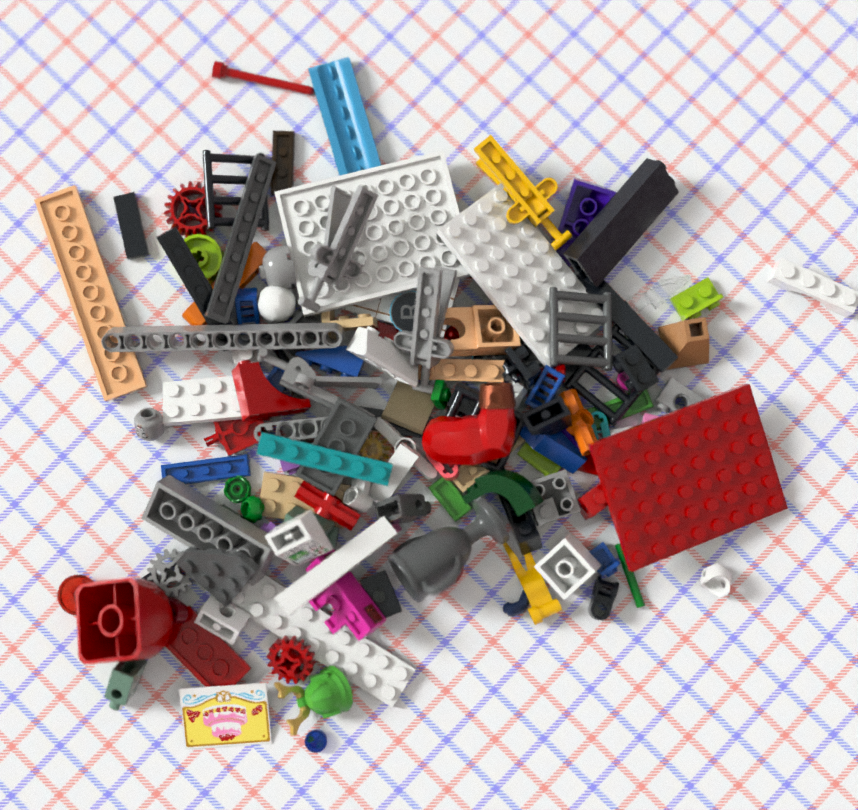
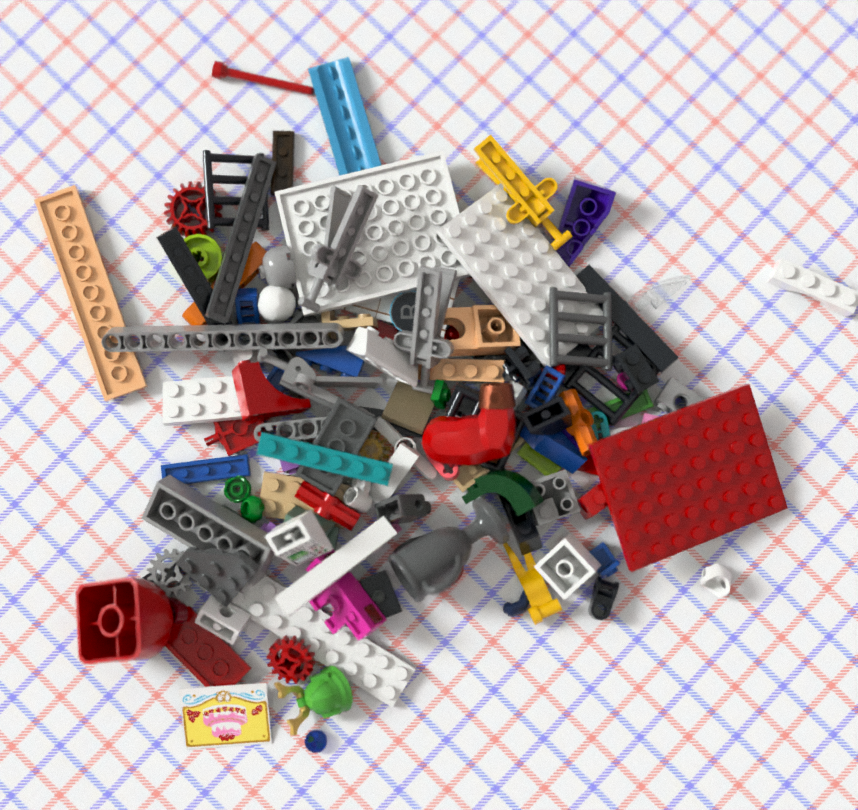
(67, 590): clear red piece -> none
(124, 682): sand green torso -> none
(131, 225): black tile -> none
(149, 424): light grey head -> none
(450, 498): bright green tile -> none
(621, 222): black brick -> none
(630, 578): green bar -> none
(688, 341): medium nougat slope -> none
(695, 299): lime bracket -> none

